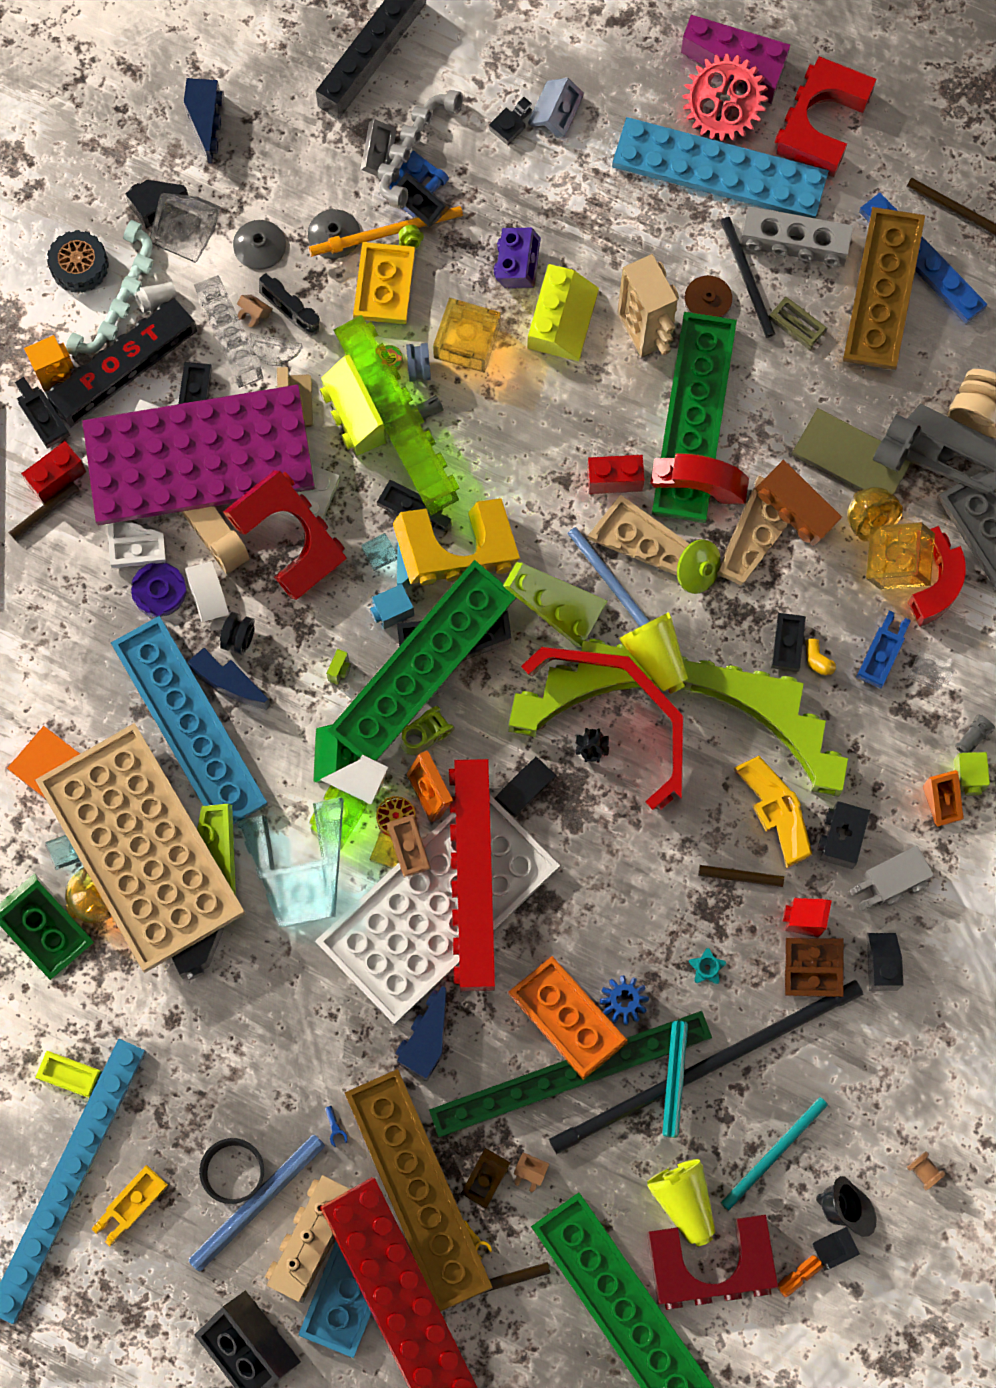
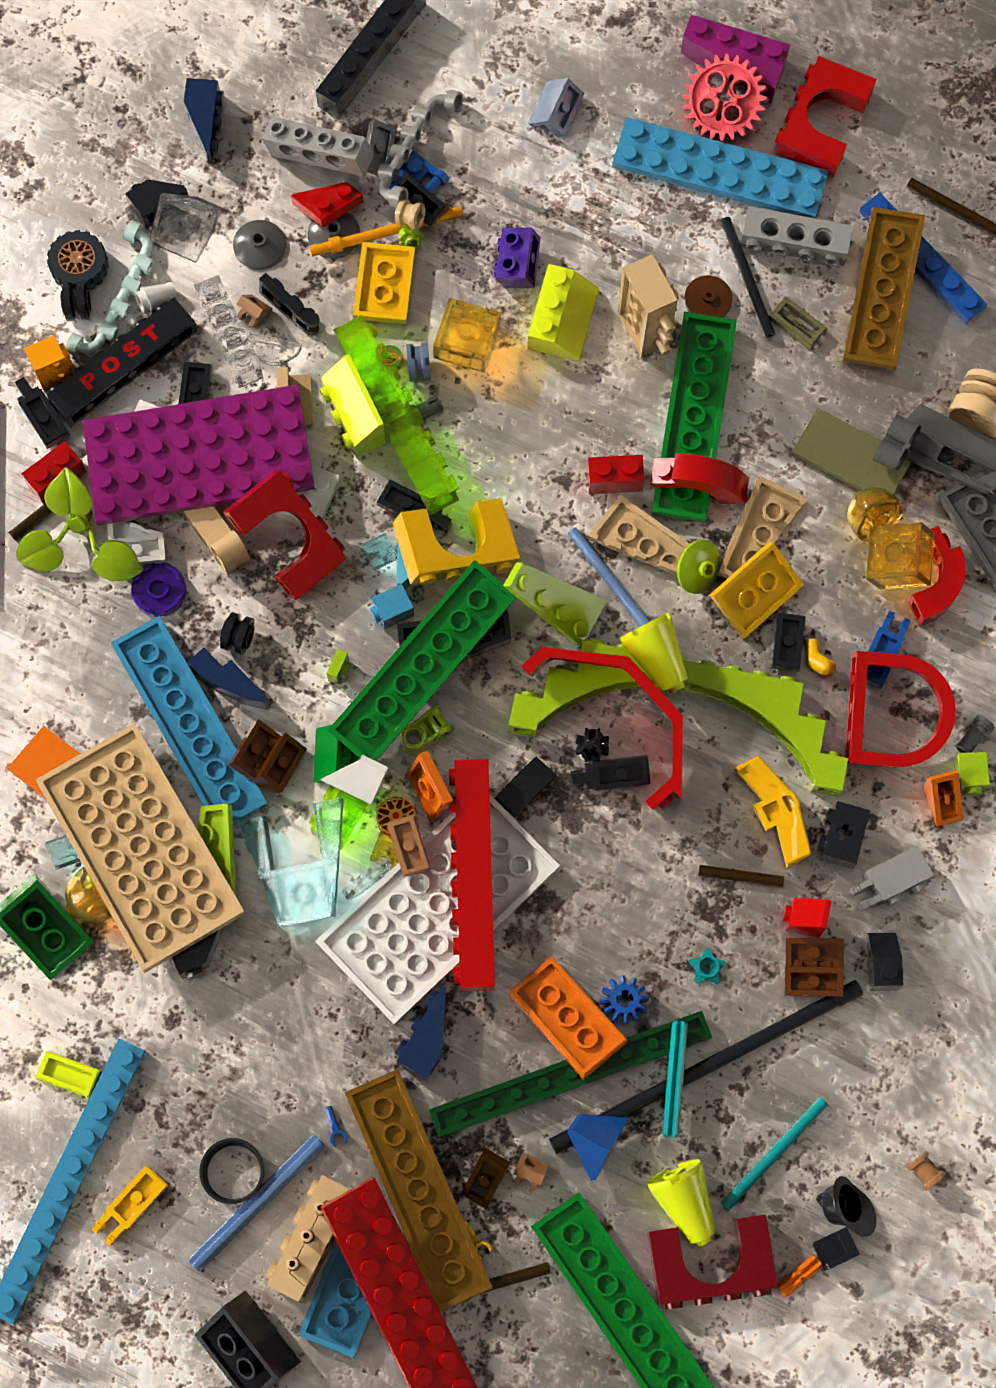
(70, 496): none -> lime plant
(75, 301): none -> black wheel
(206, 591): white slope -> none
(267, 756): none -> reddish brown slope
(318, 146): none -> light grey brick
(327, 202): none -> red wing
(367, 878): none -> clear tile
(410, 214): none -> tan wheel
(509, 123): black plate -> none
(595, 1139): none -> blue slope
(613, 773): none -> black hinge
(756, 590): none -> yellow plate
(798, 503): dark orange brick -> none
(856, 707): none -> red window

